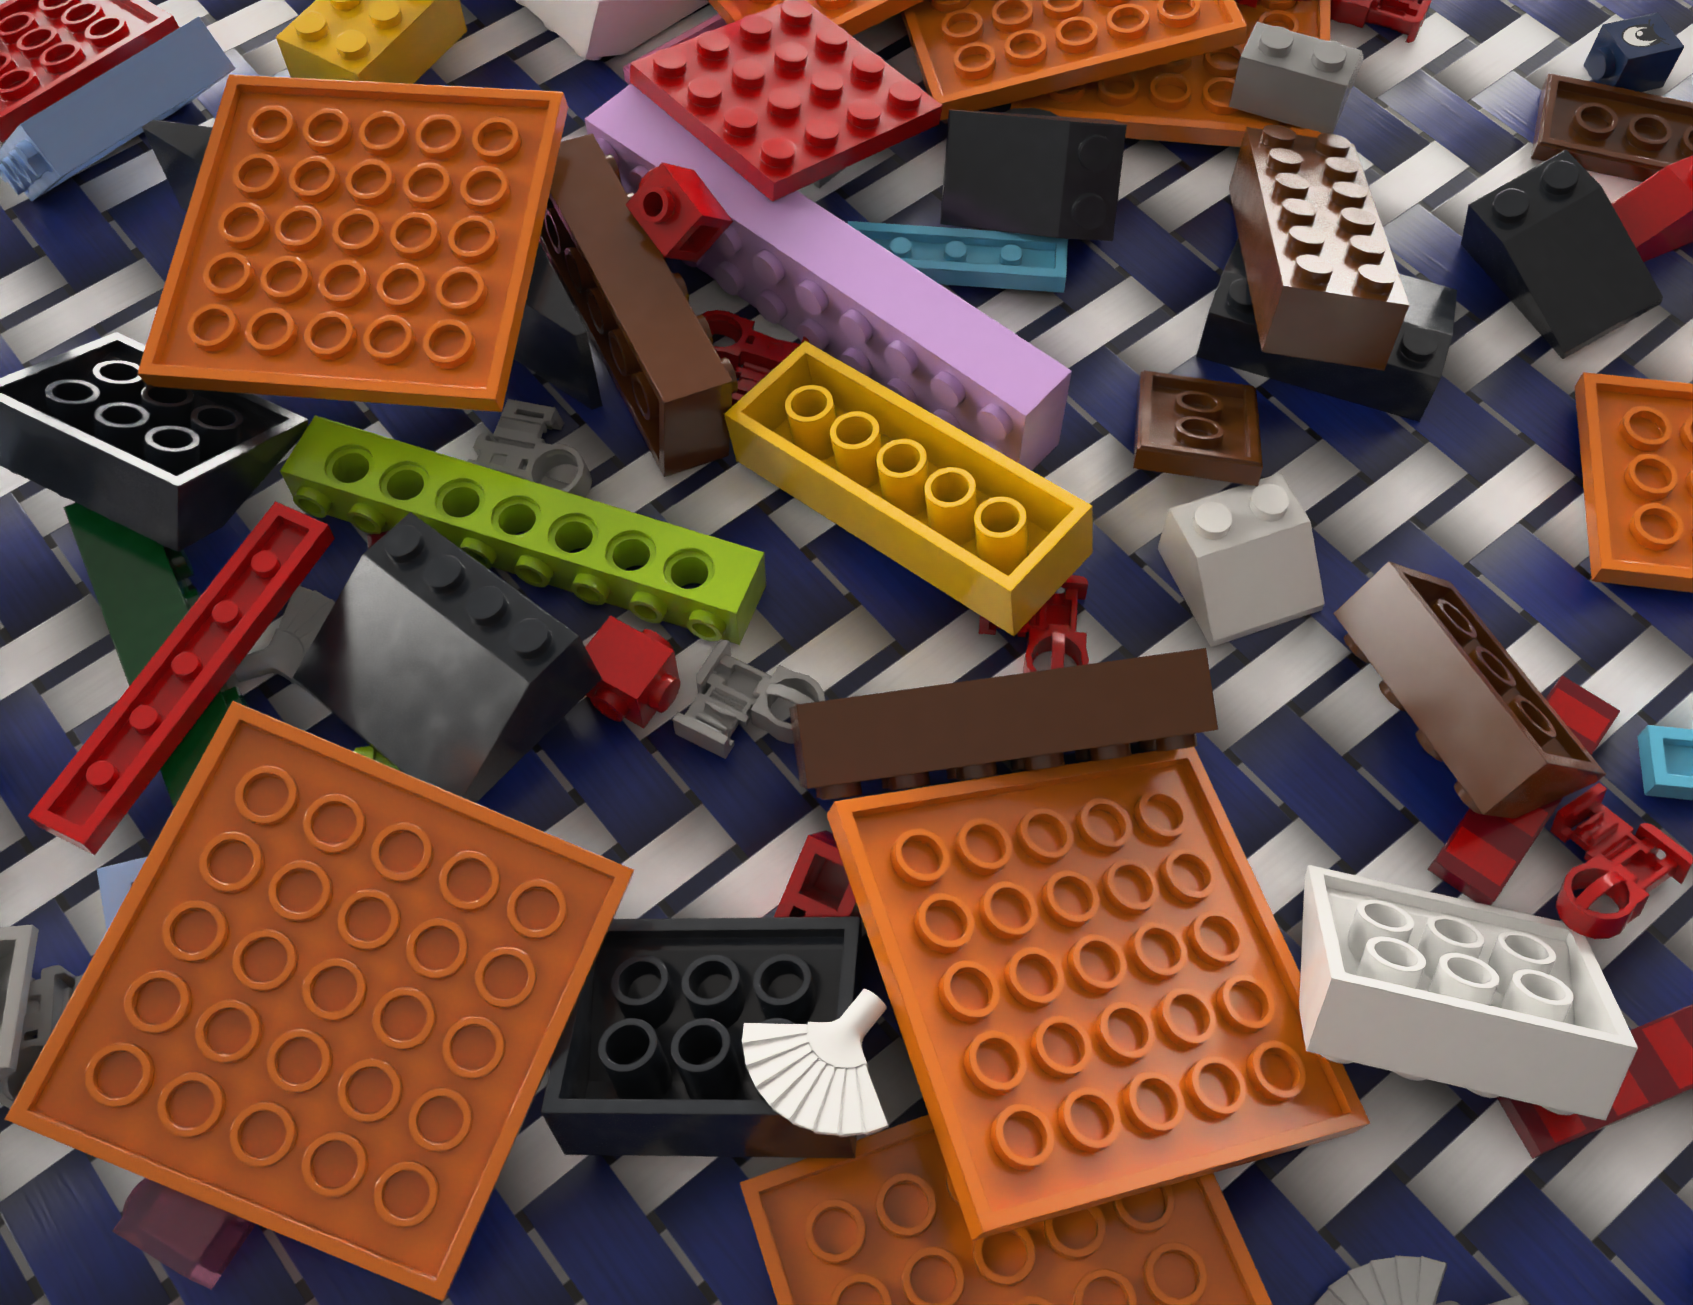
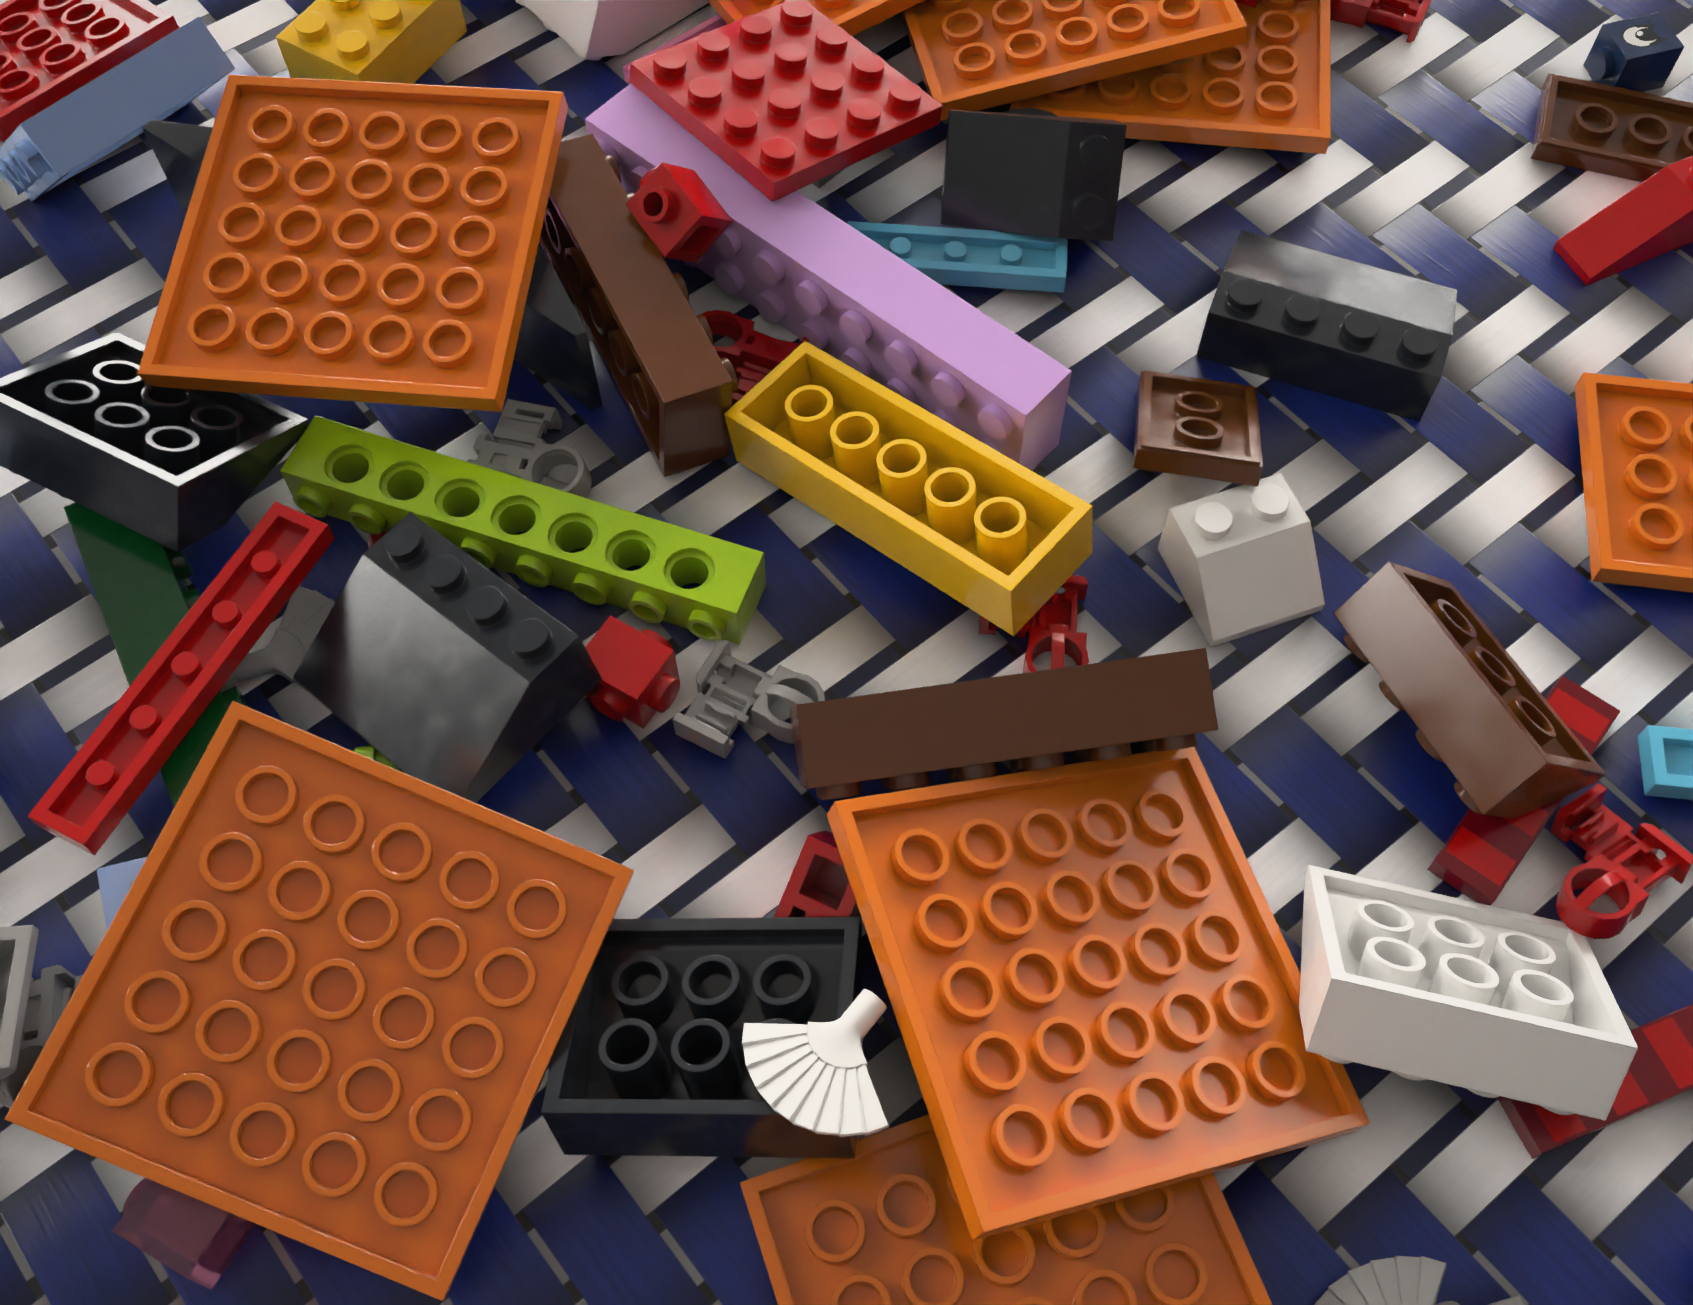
(1295, 78): light grey slope -> none
(1315, 250): reddish brown brick -> none
(1560, 254): black slope -> none

